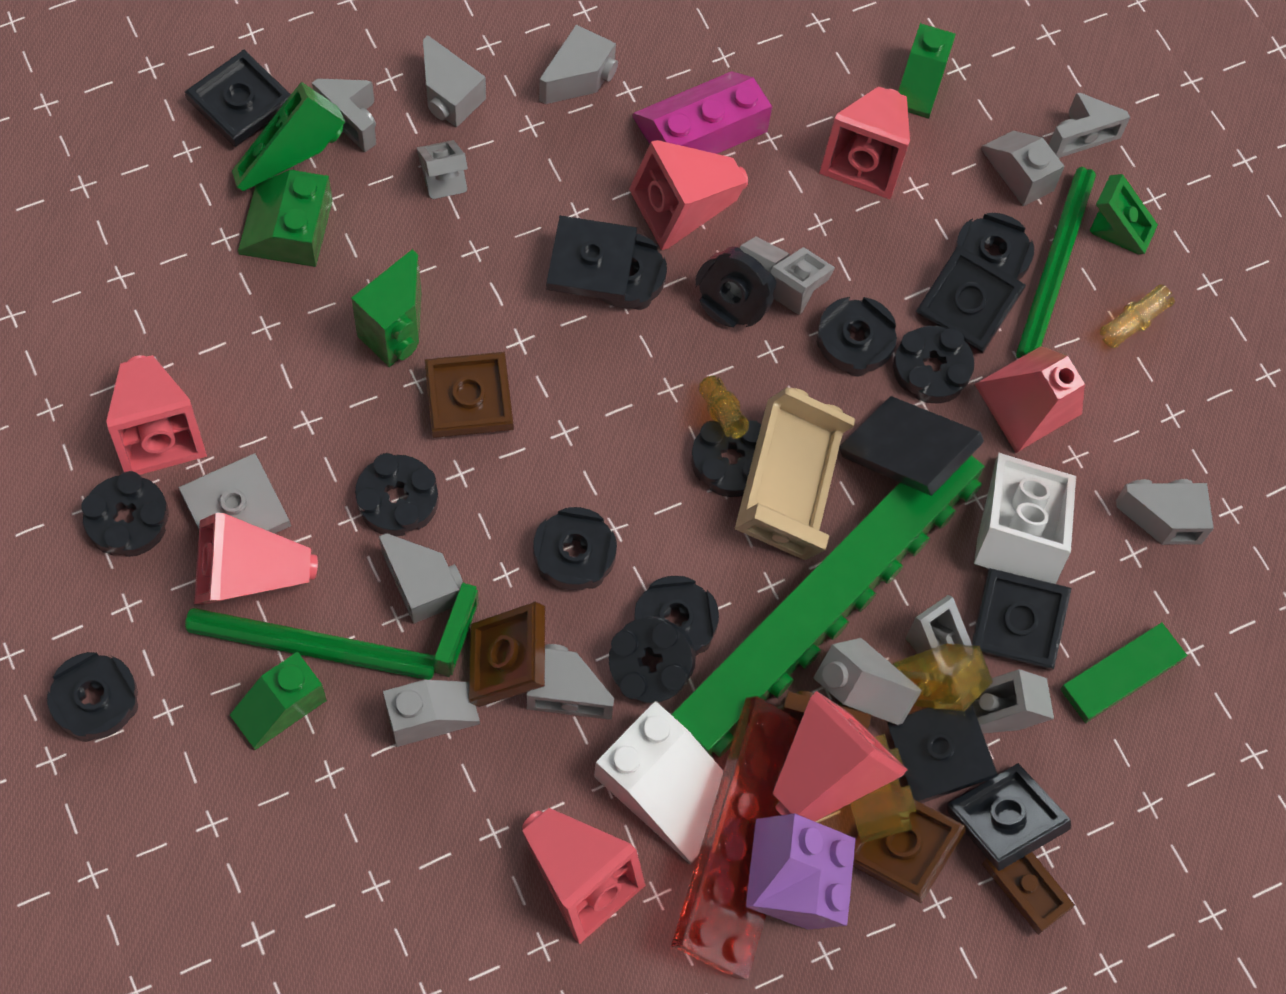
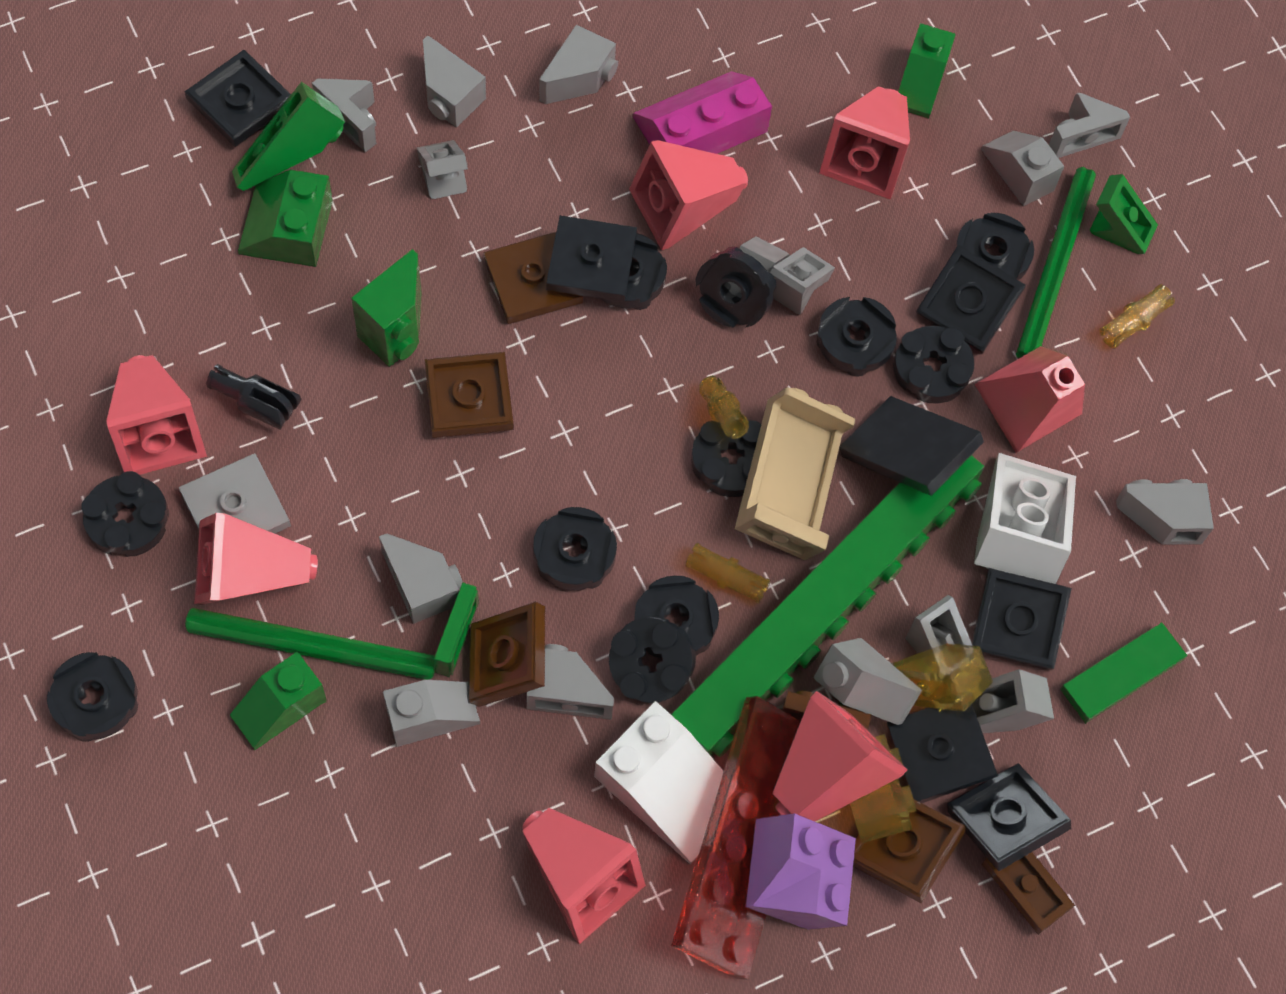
(255, 395): none -> black arm
(394, 472): black plate -> none
(521, 276): none -> reddish brown plate
(728, 573): none -> clear yellow pin

